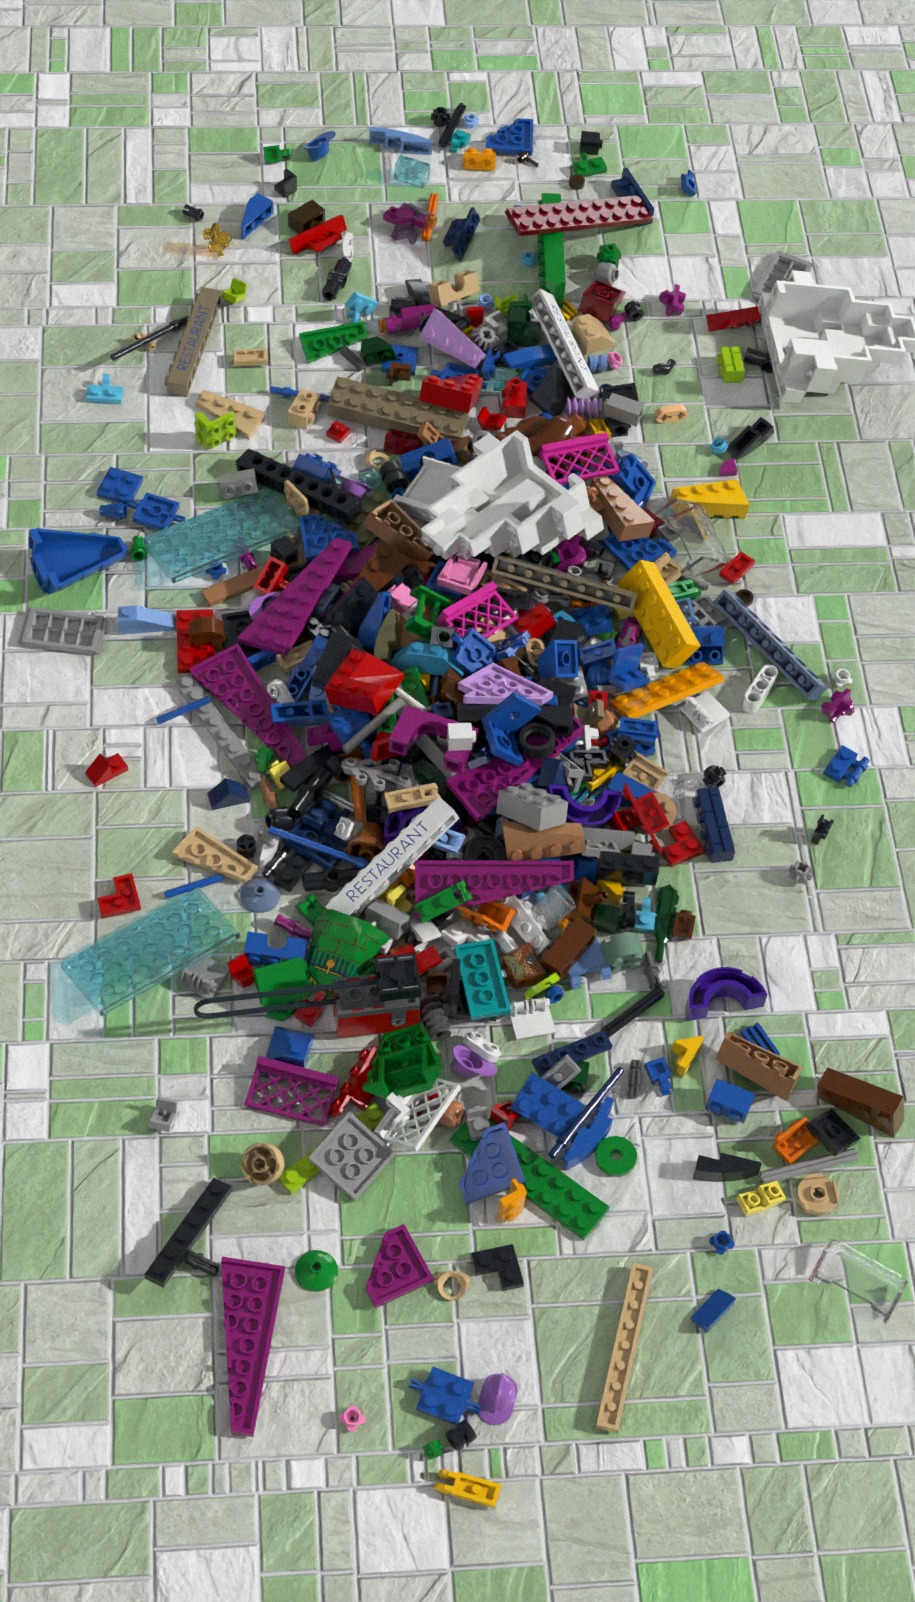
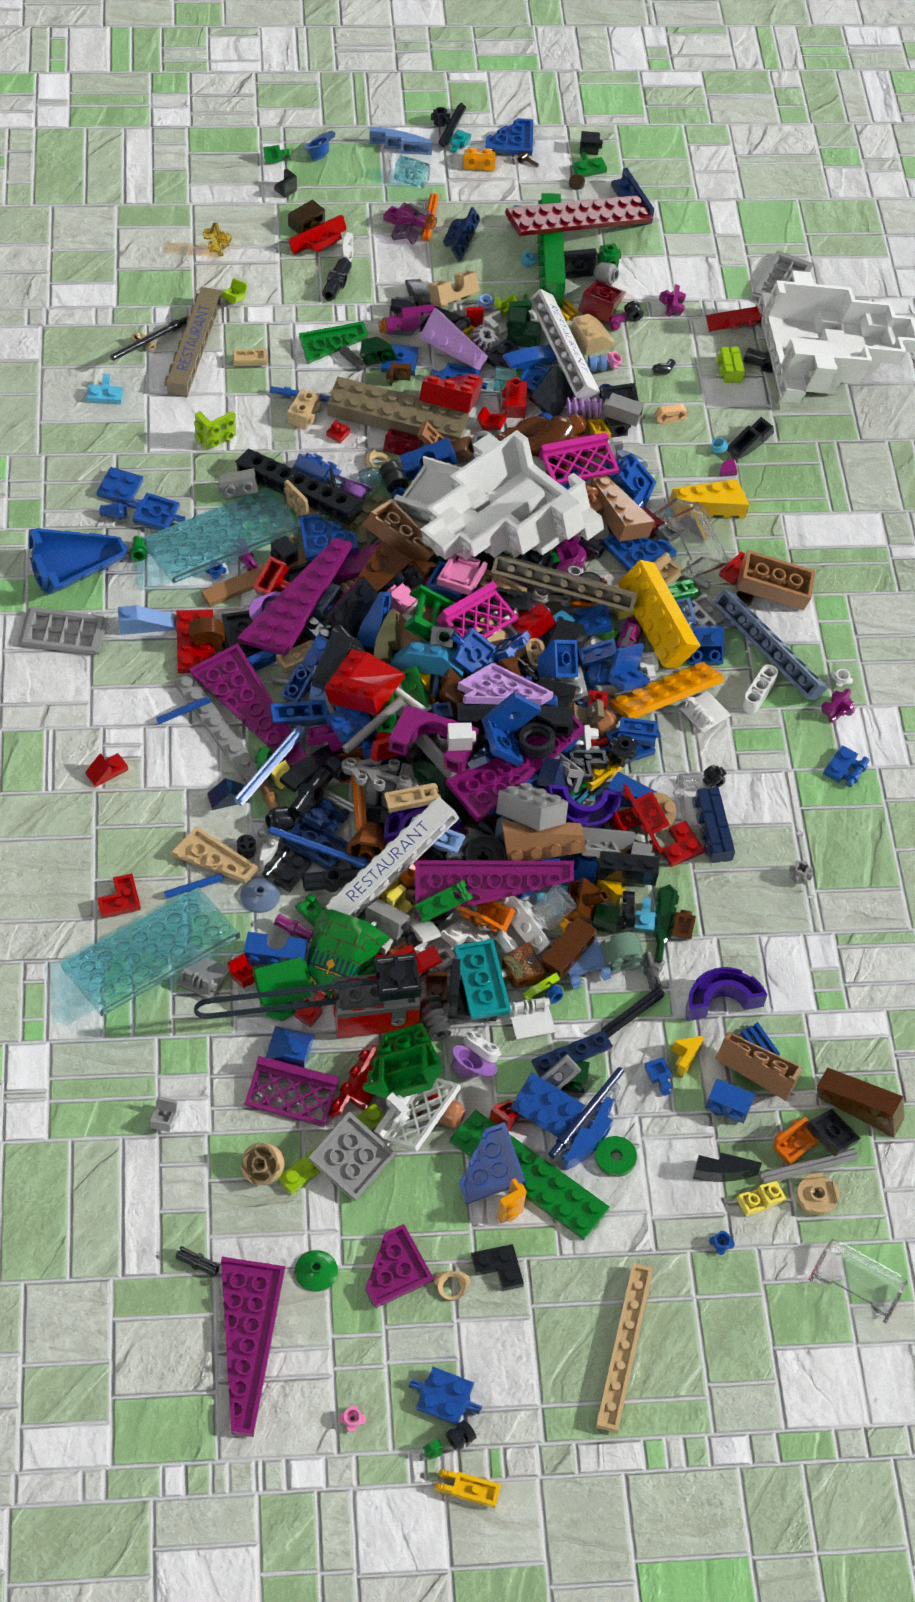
(188, 1232): black plate -> none
(193, 212): black pin -> none
(246, 417): tan wing -> none
(256, 212): blue slope -> none
(271, 763): none -> axle
(279, 692): white plate -> none
(347, 828): white bracket -> none
(359, 304): medium azure plate -> none
(470, 120): light blue plate -> none
(476, 1121): light grey bracket -> none
(488, 366): blue plate -> none
(497, 1399): medium lavender piece -> none
(580, 263): none -> black plate
(605, 568): black brick -> none
(634, 1078): dark grey axle -> none
(646, 772): tan plate -> none
(688, 184): blue plate -> none
(713, 1310): blue slope -> none
(775, 580): none -> medium nougat brick
(822, 829): black plate -> none

